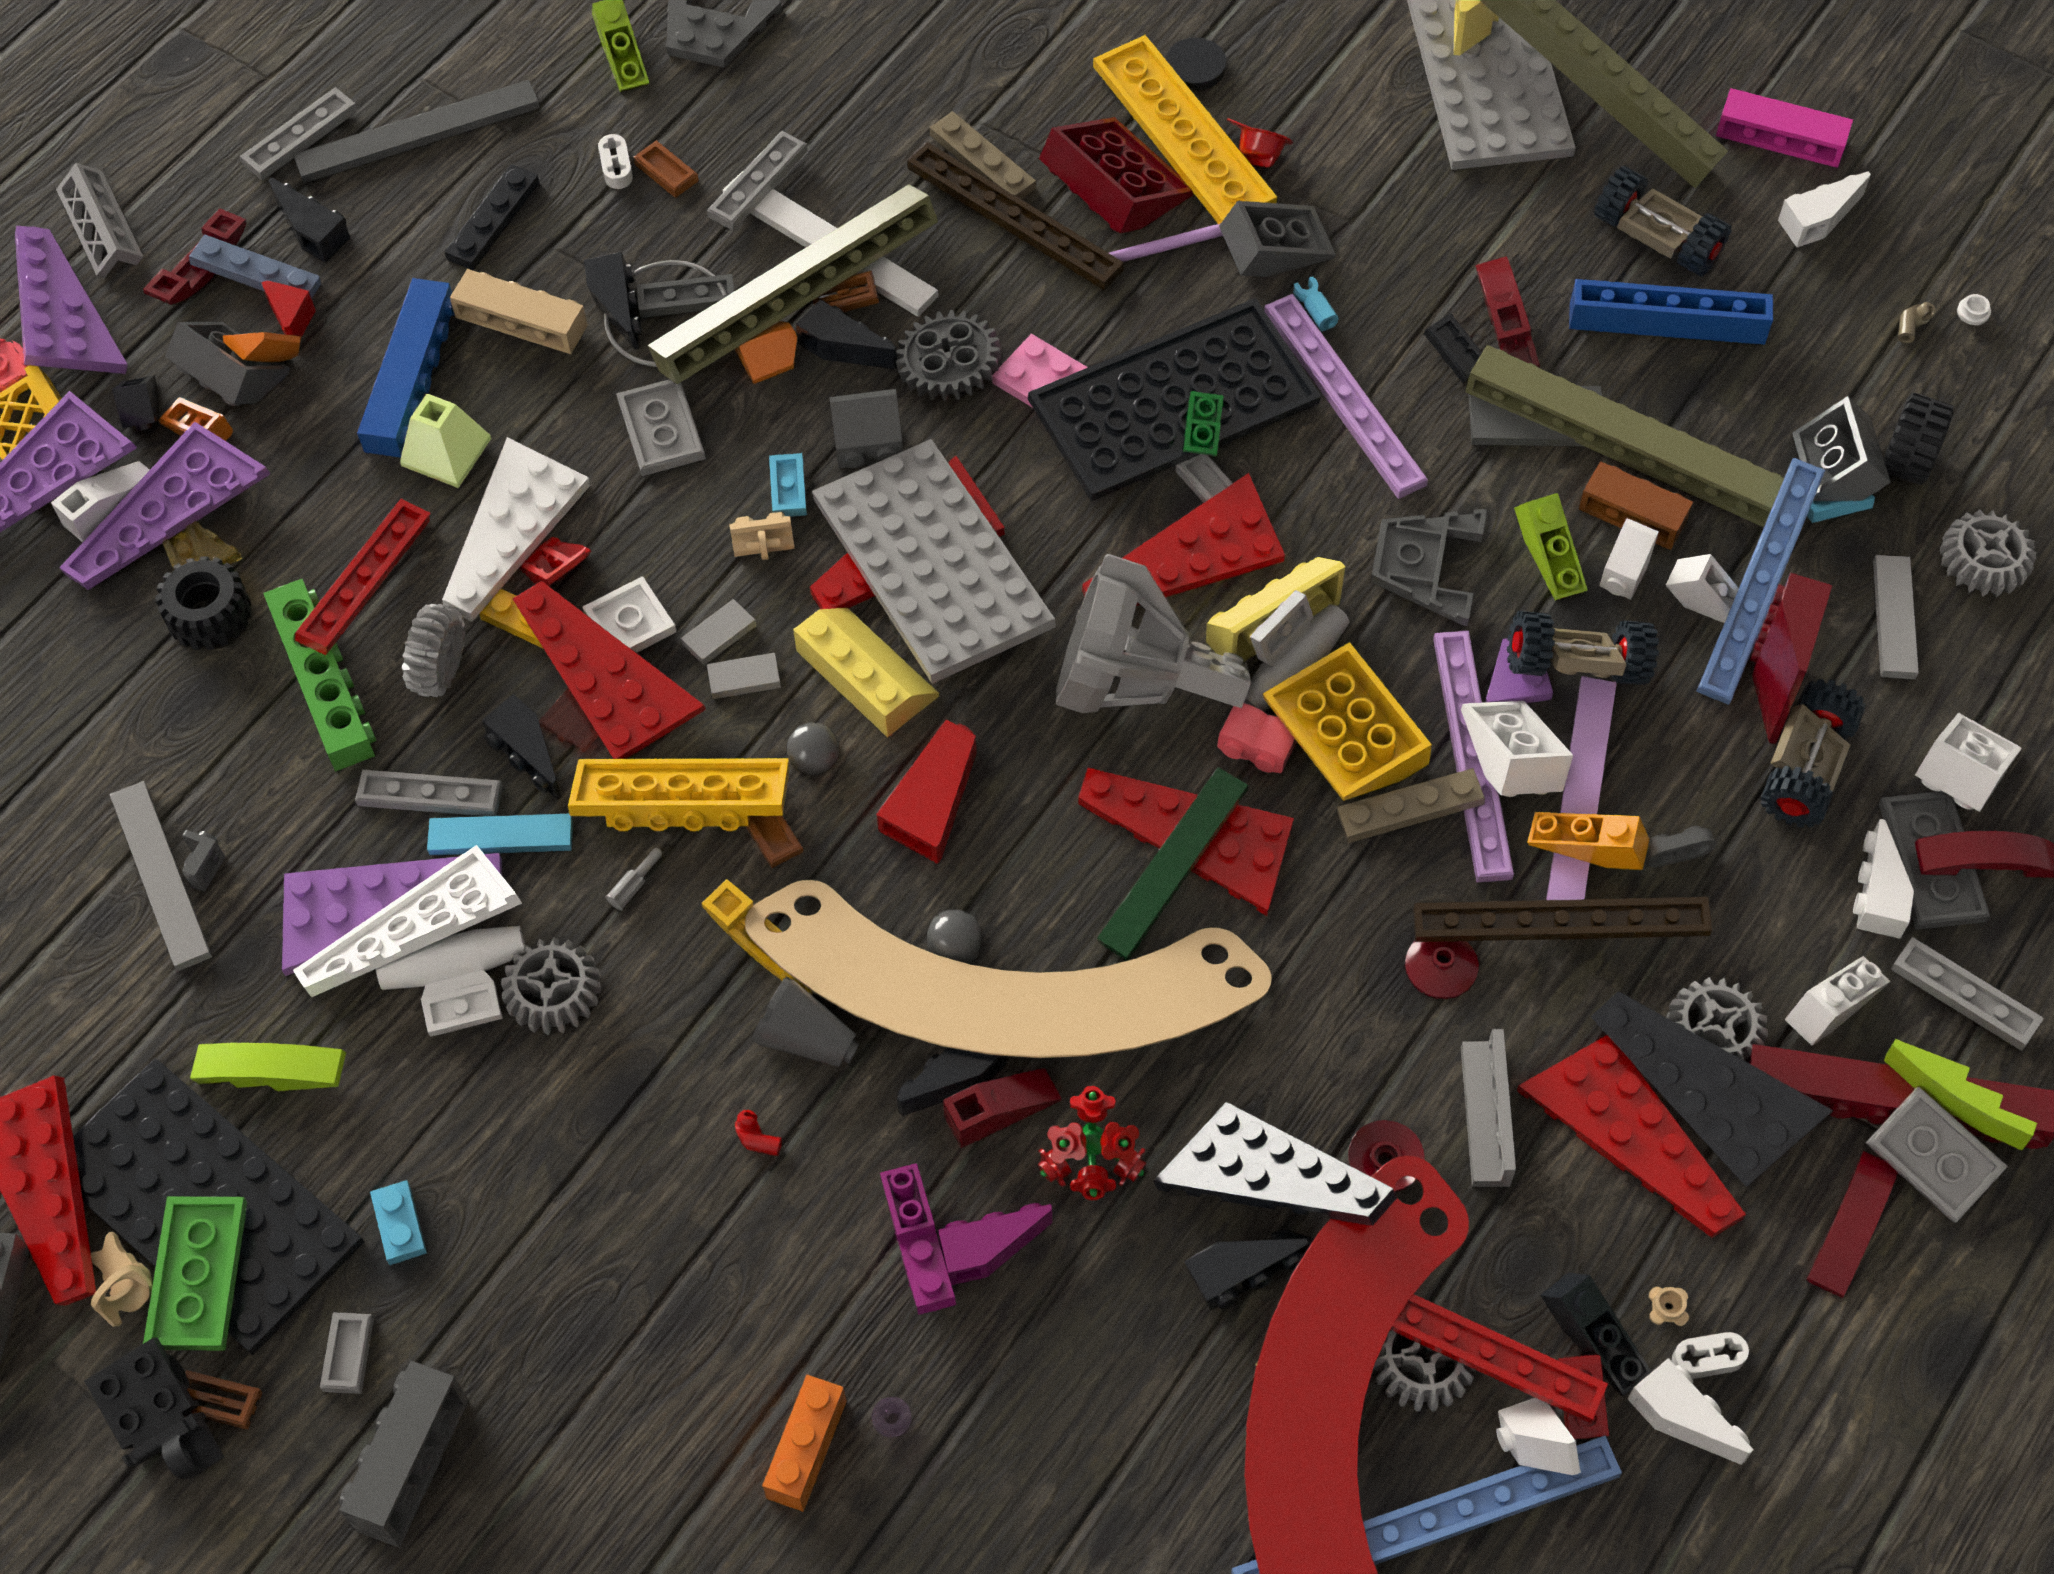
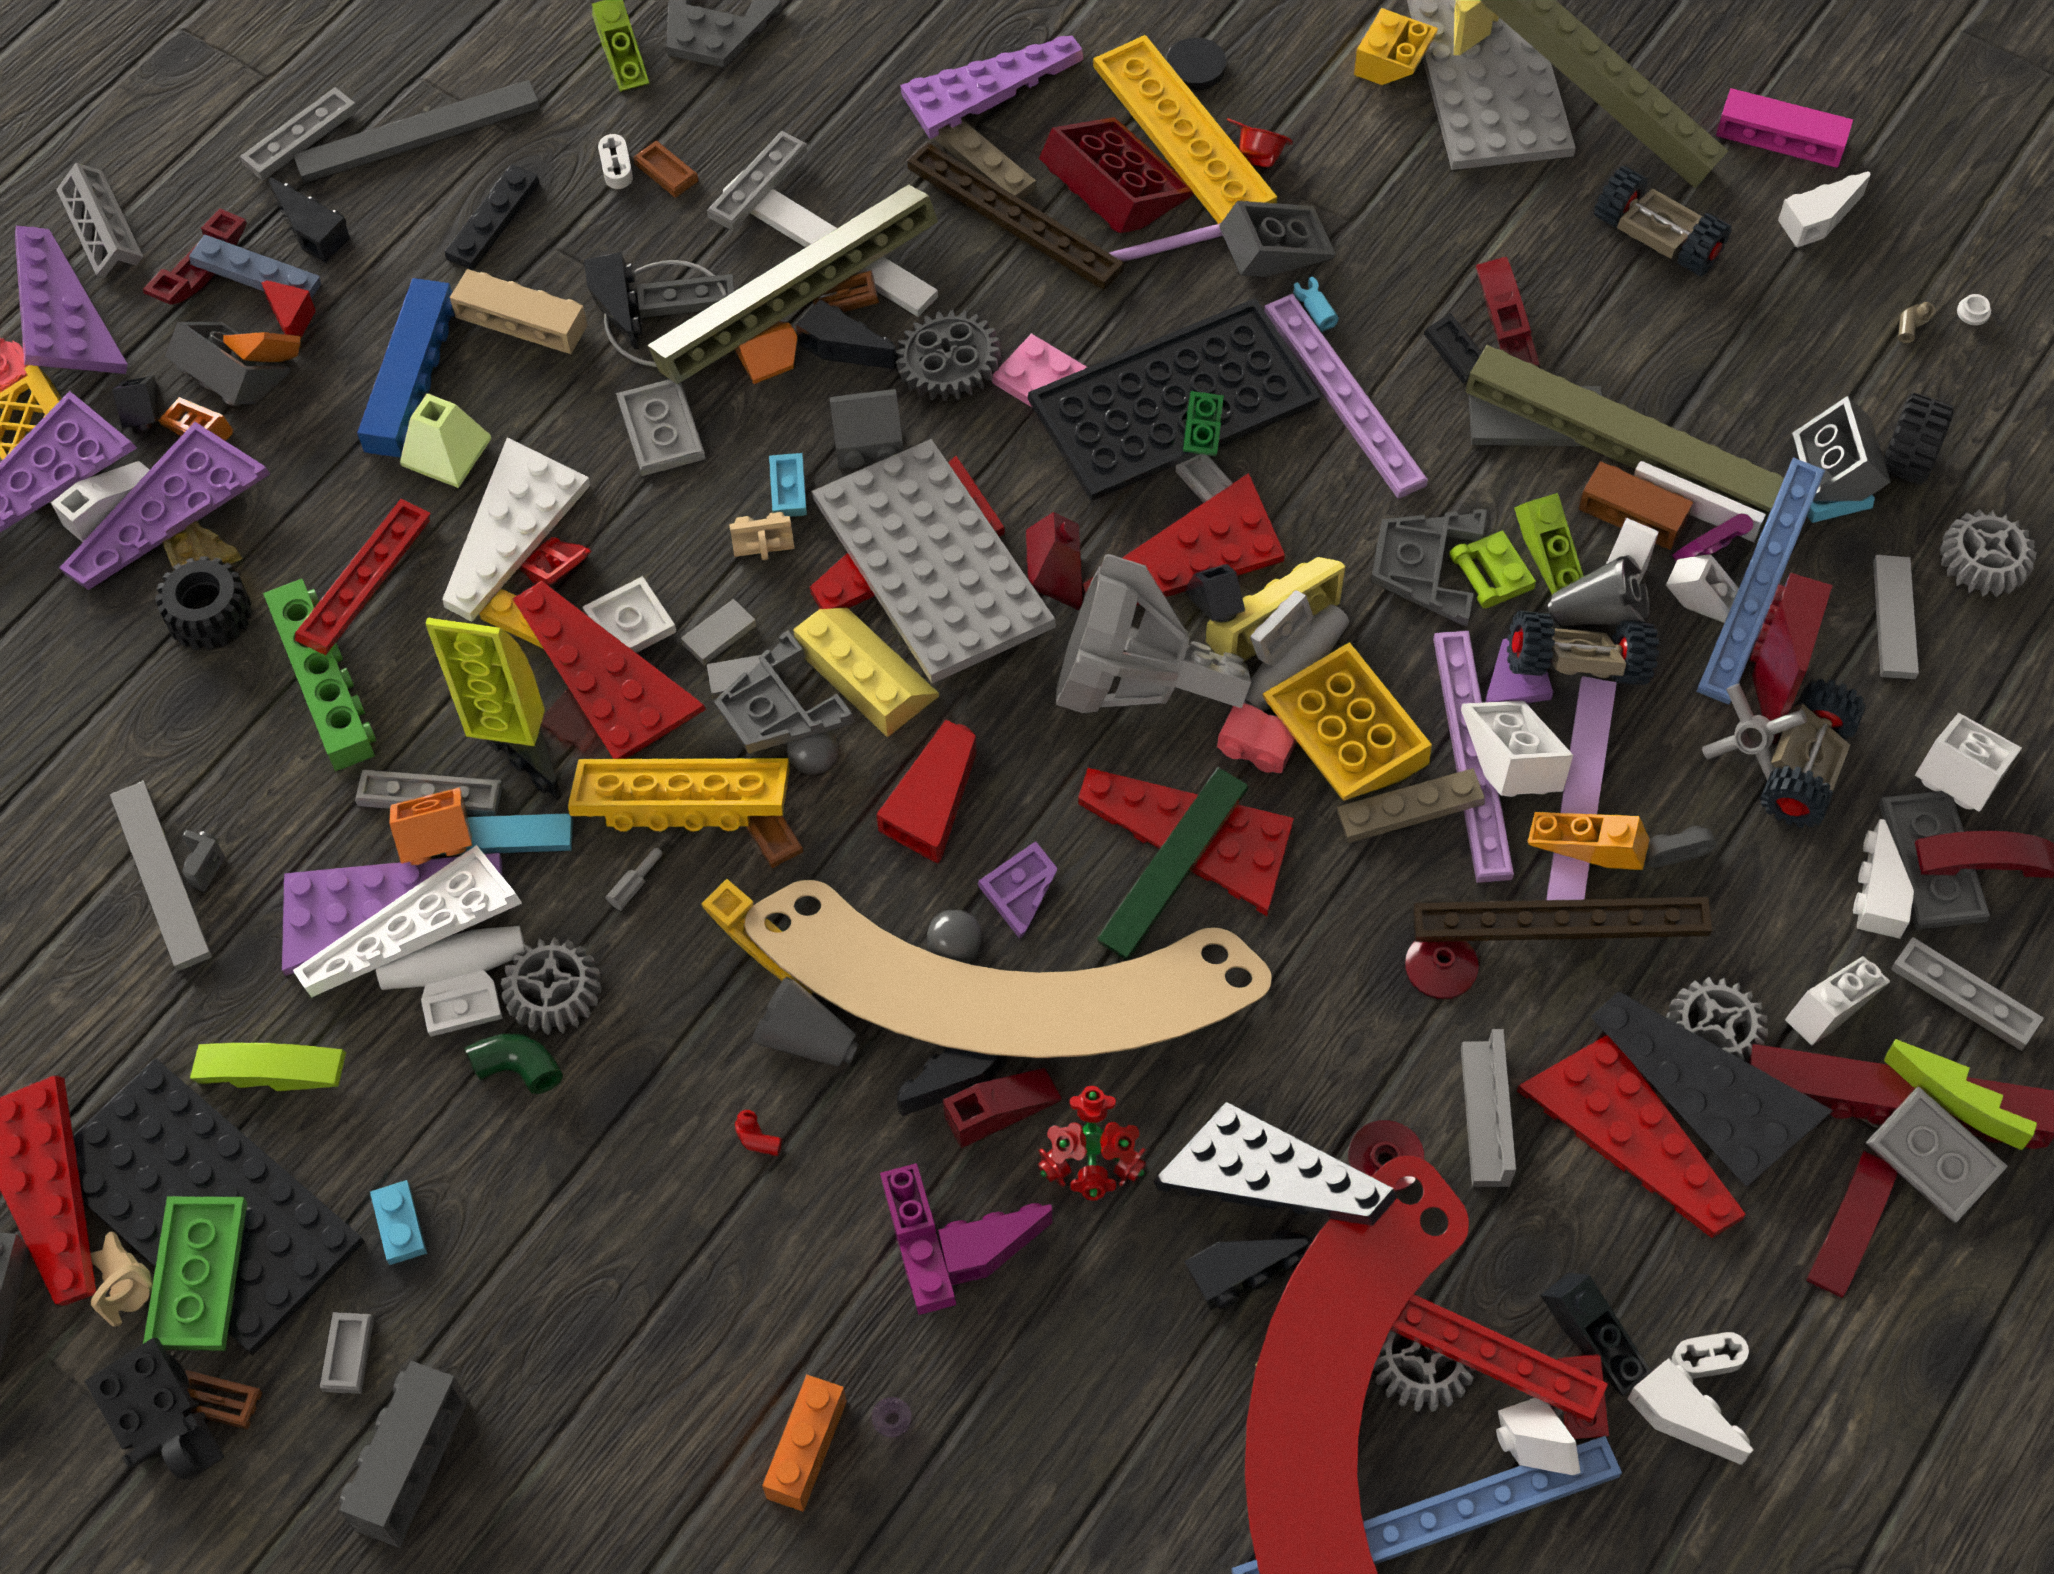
(430, 826): none -> orange slope
(433, 650): light grey gear -> none
(488, 681): none -> neon yellow slope
(515, 1054): none -> dark green cylinder
(766, 712): none -> dark grey wing
(985, 83): none -> medium lavender wing
(1019, 886): none -> medium lavender wing
(1055, 559): none -> dark red slope
(1216, 593): none -> black slope
(1392, 47): none -> yellow slope
(1501, 565): none -> lime plate
(1603, 597): none -> dark grey cone
(1671, 311): blue brick -> none
(1676, 1297): tan plate -> none
(1706, 503): none -> white tile
(1716, 538): none -> magenta plate
(1748, 720): none -> light grey bar

